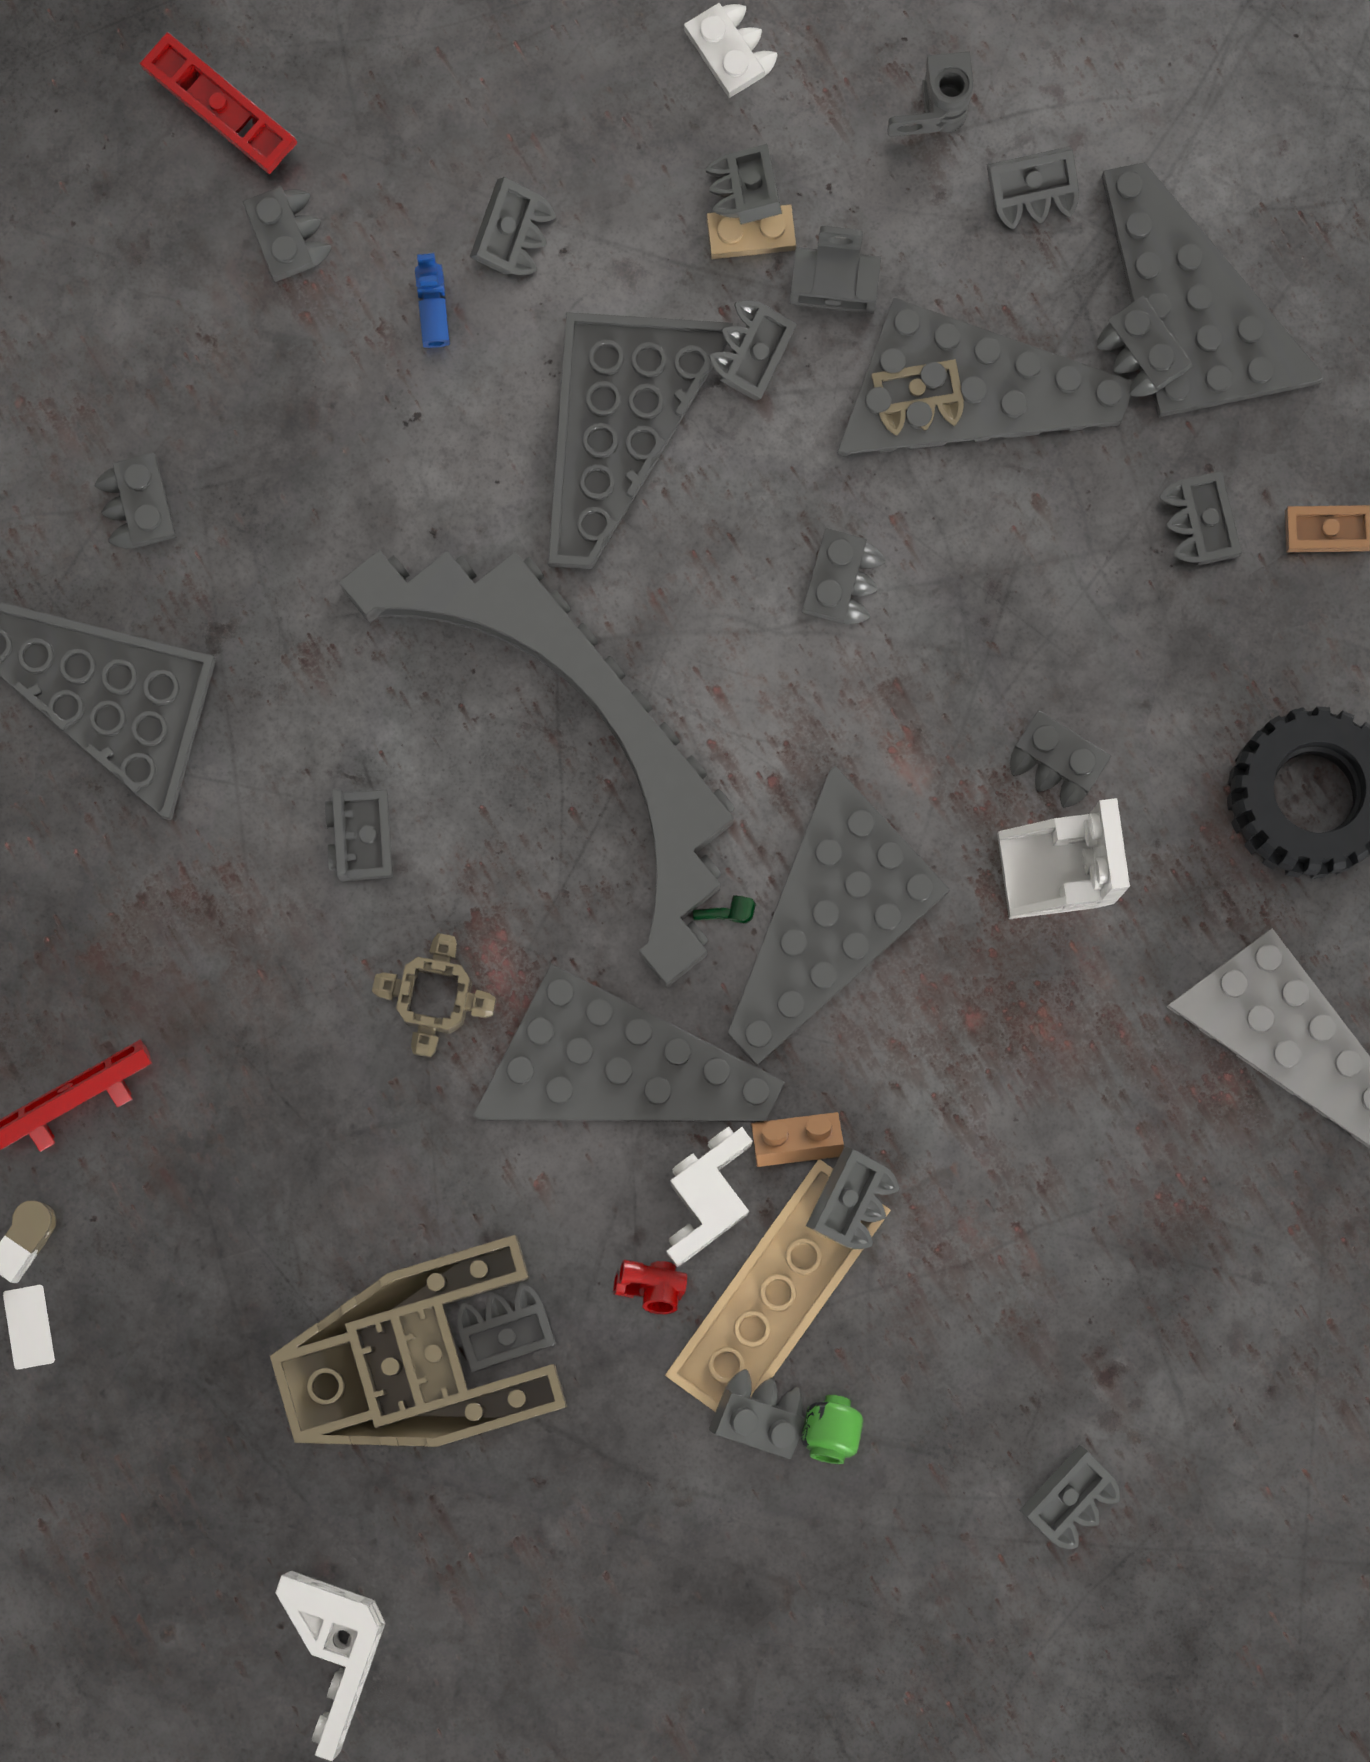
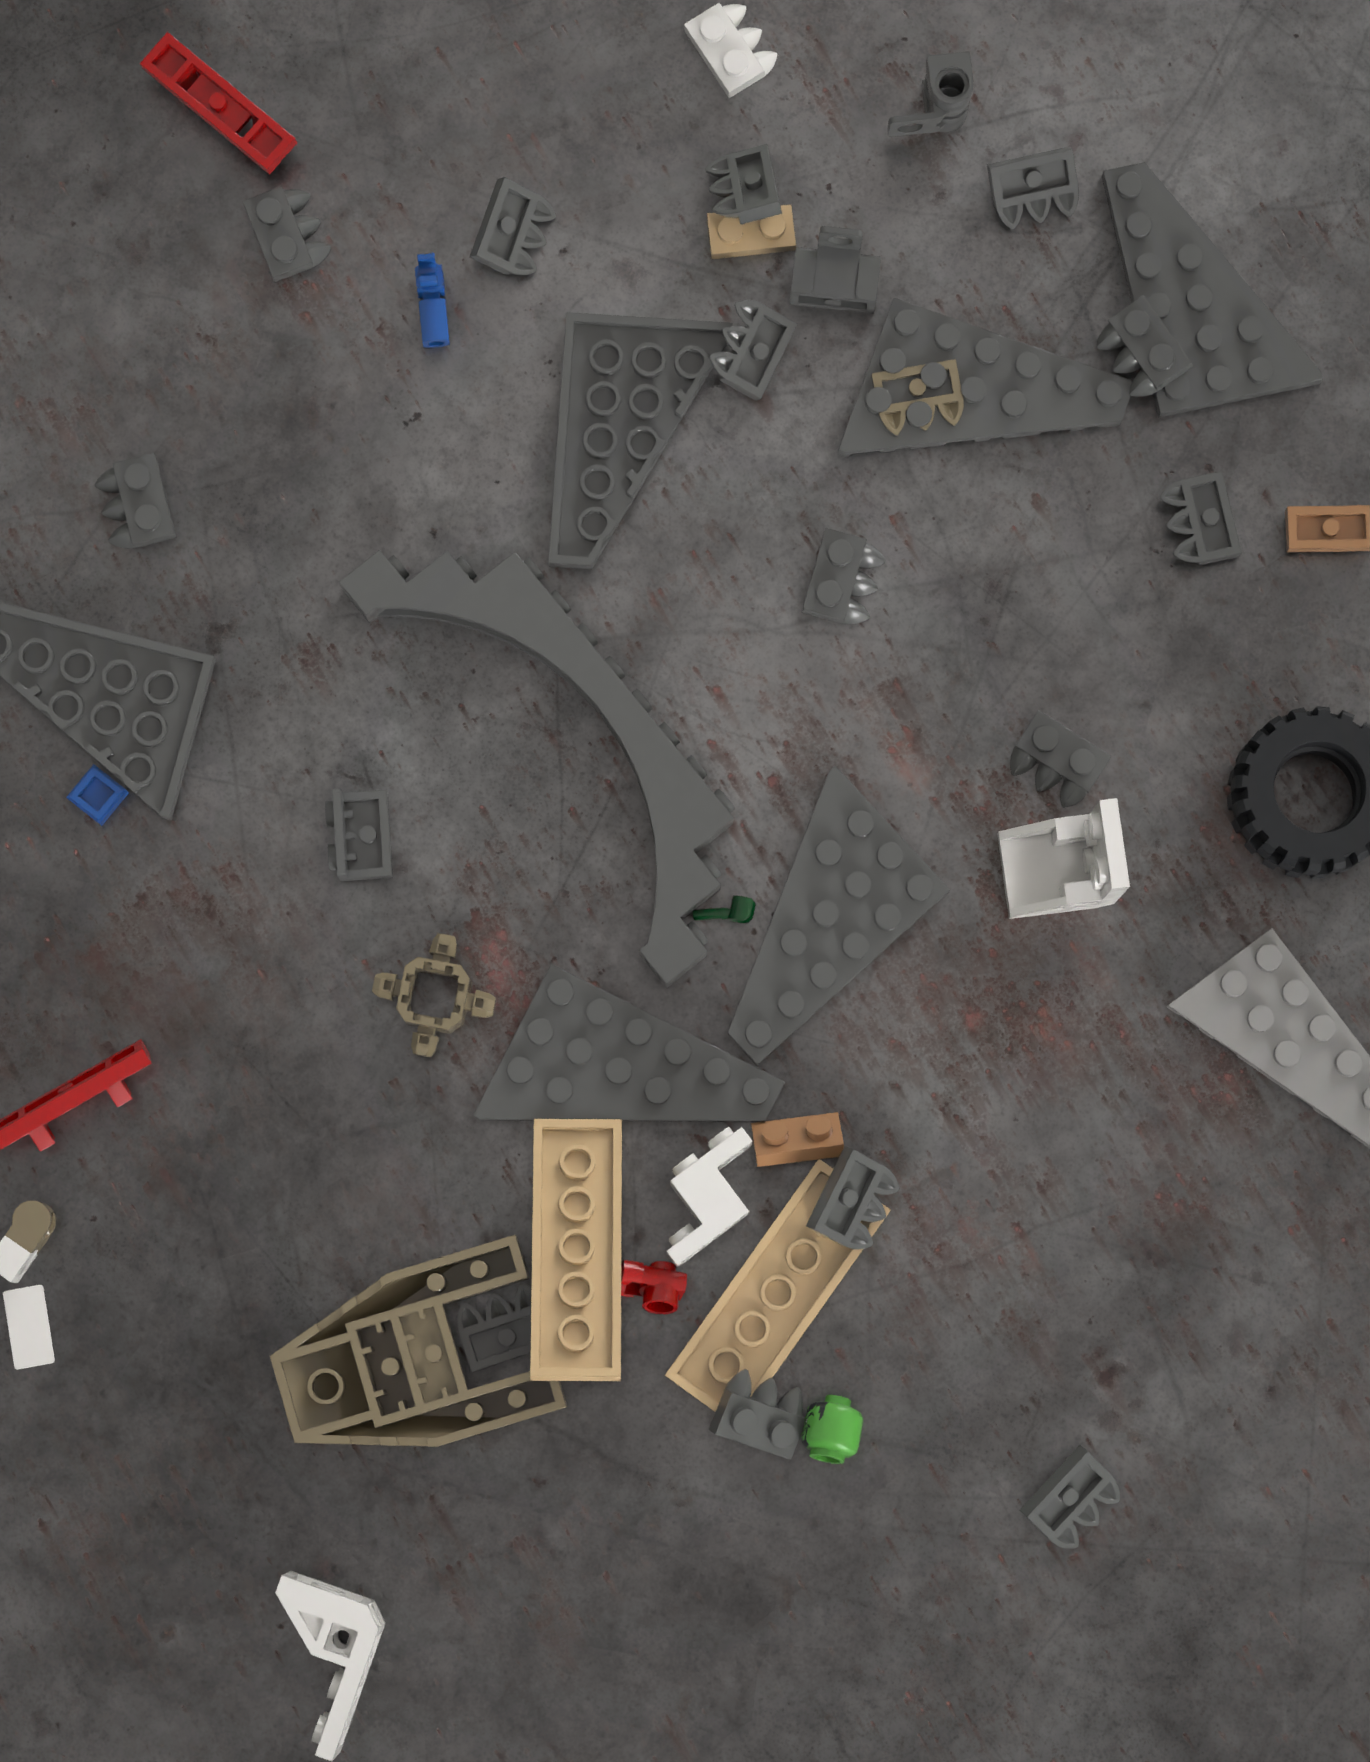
(97, 795): none -> blue tile
(576, 1250): none -> tan plate

